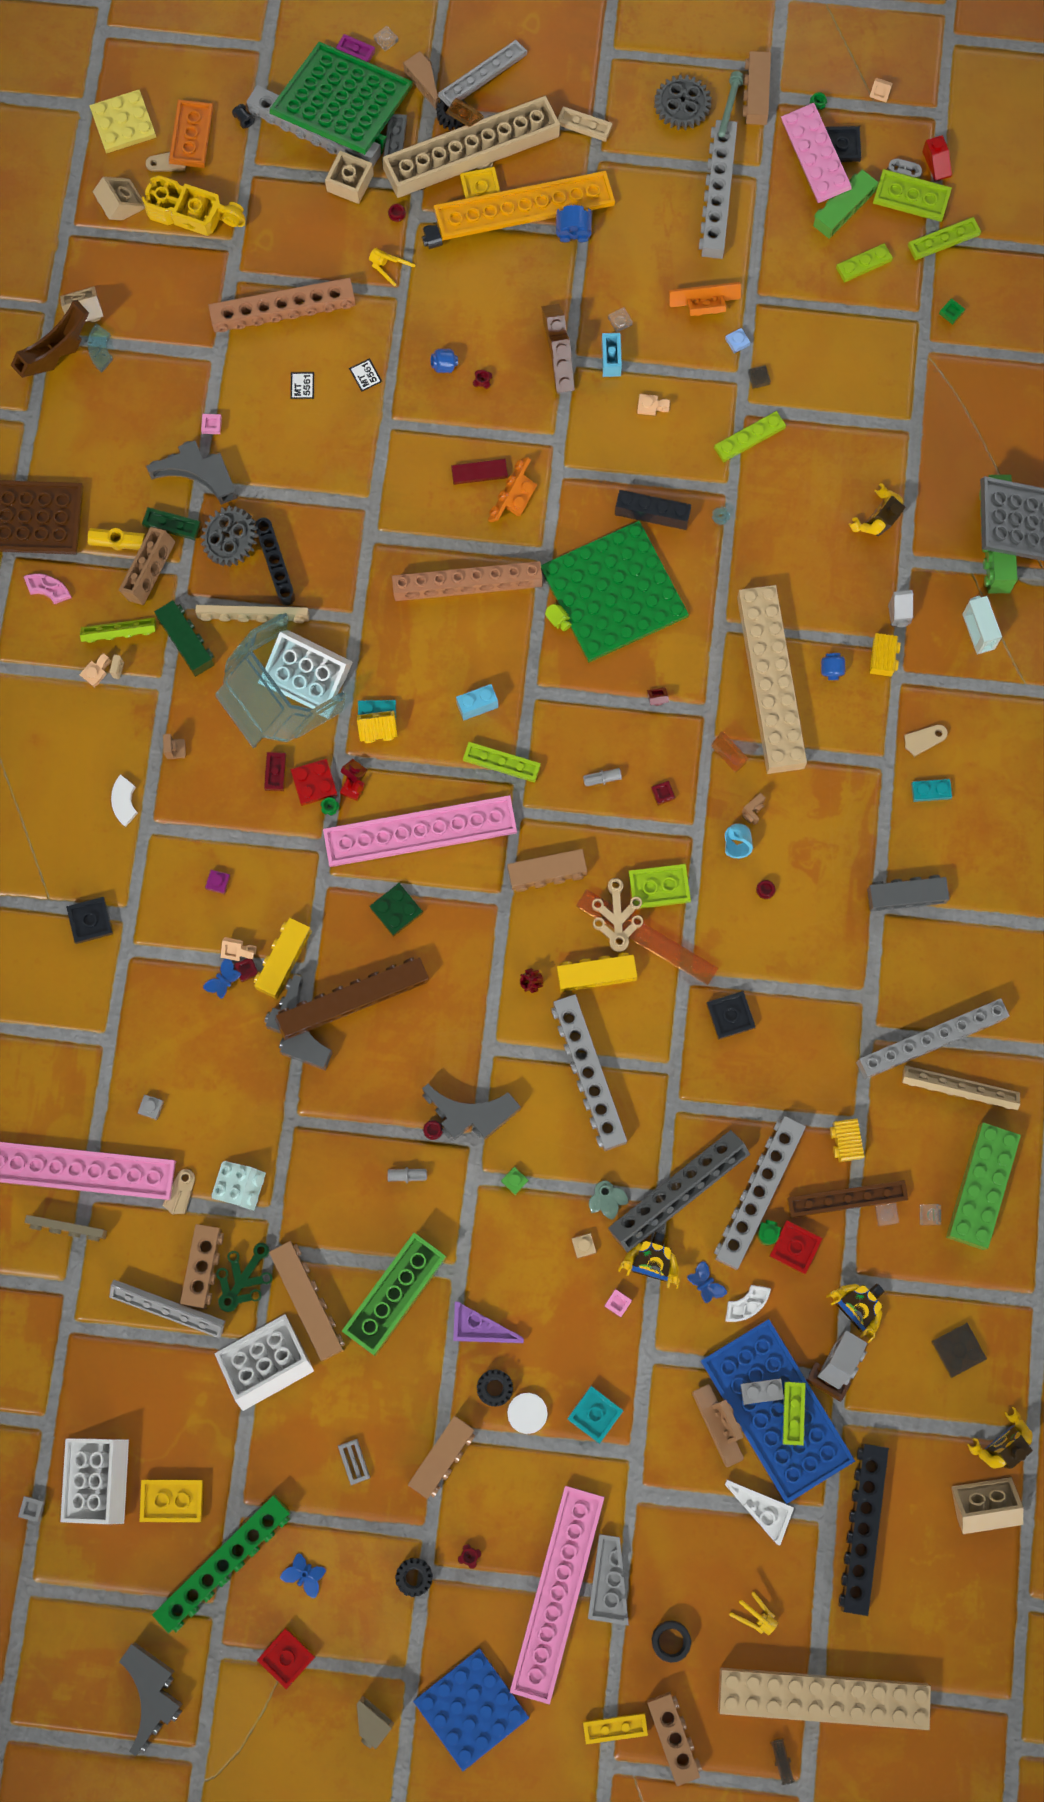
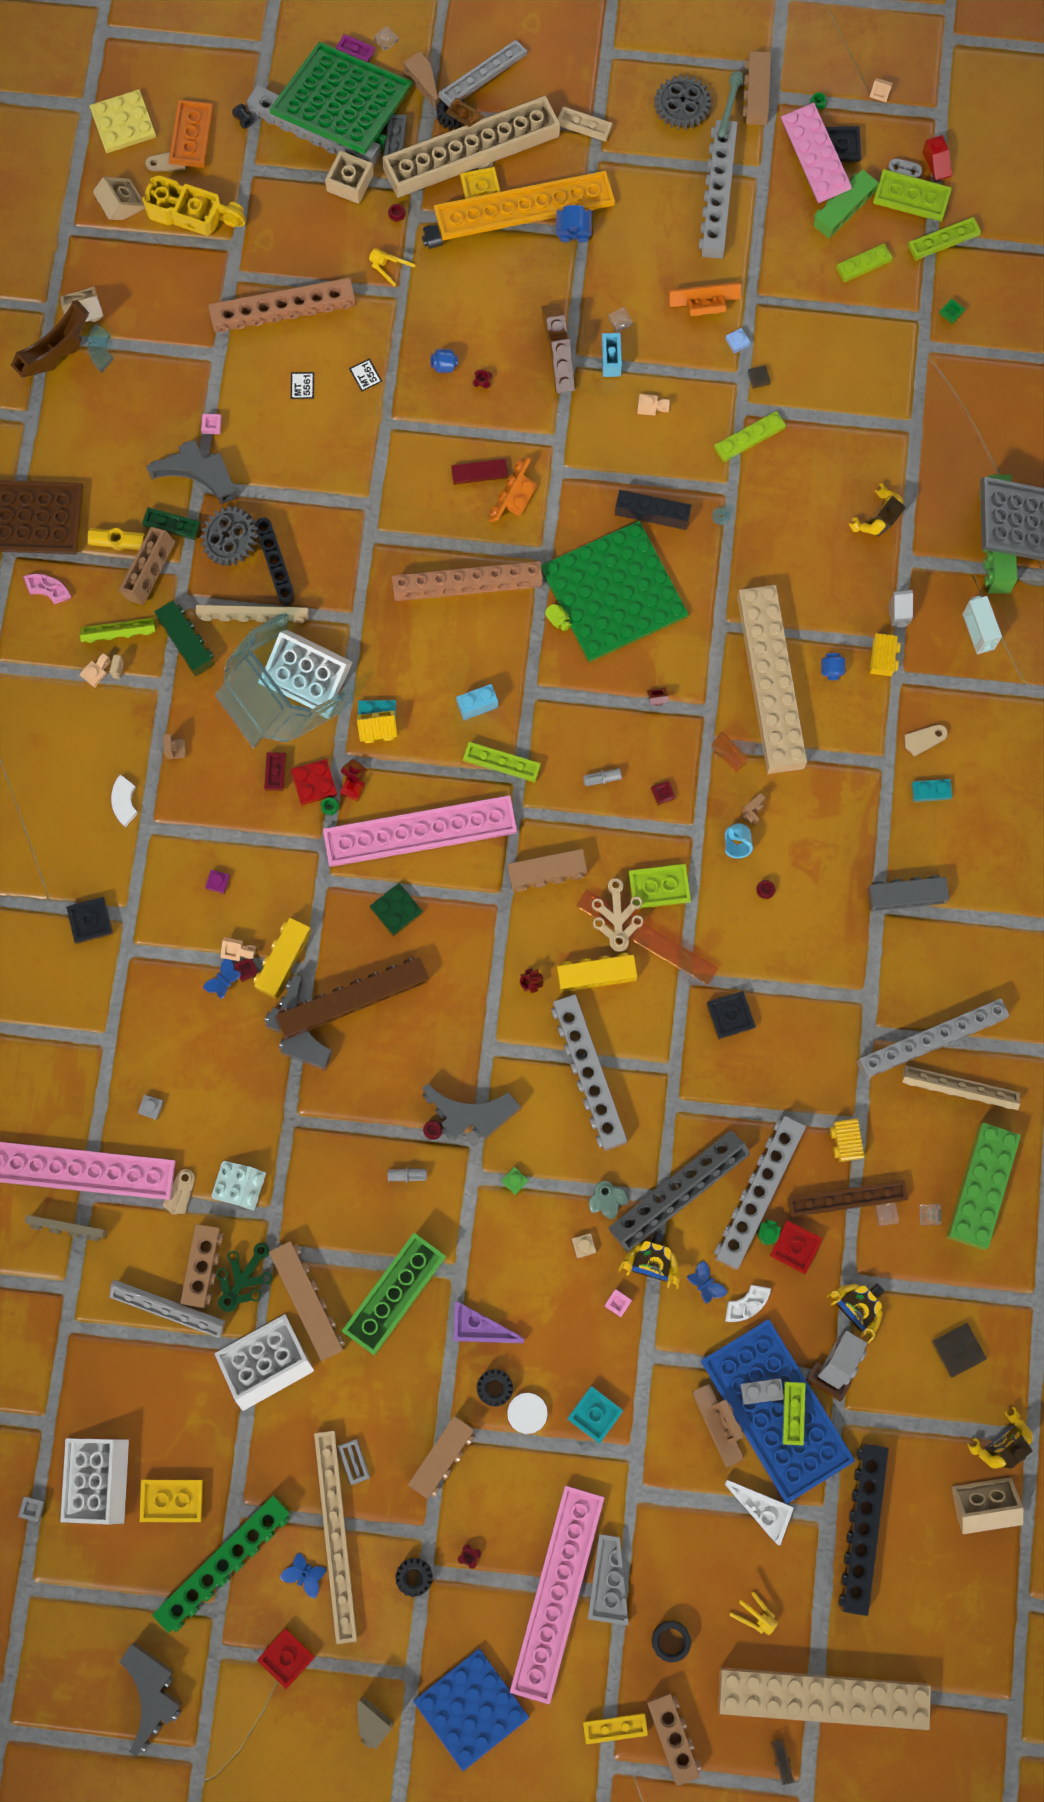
(335, 1537): none -> tan plate

